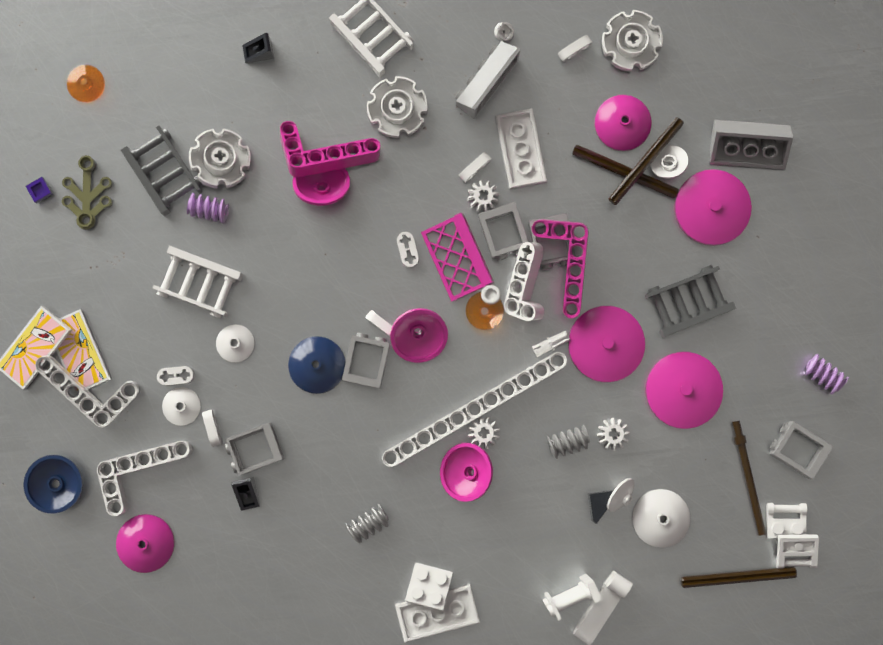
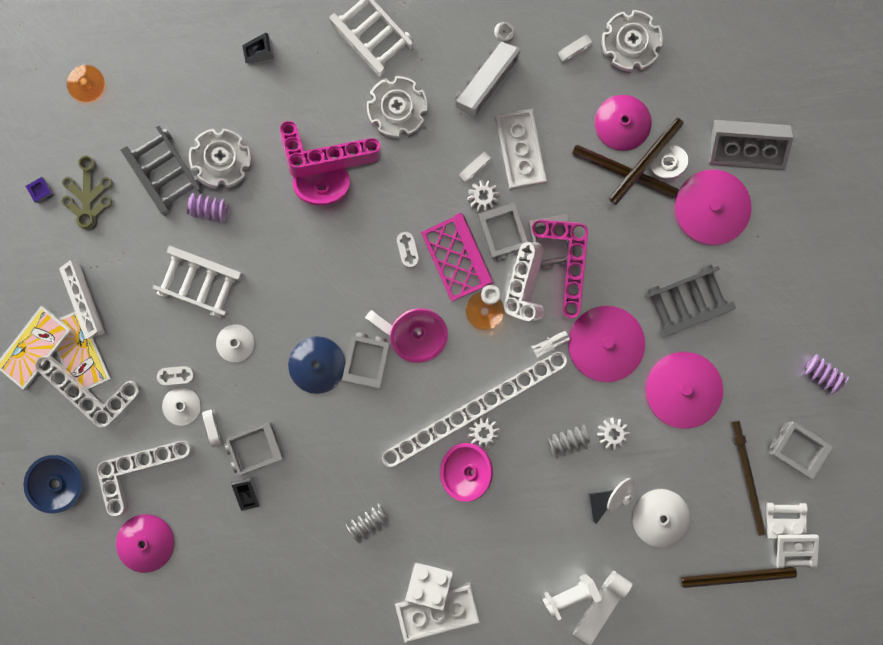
(81, 299): none -> white fence

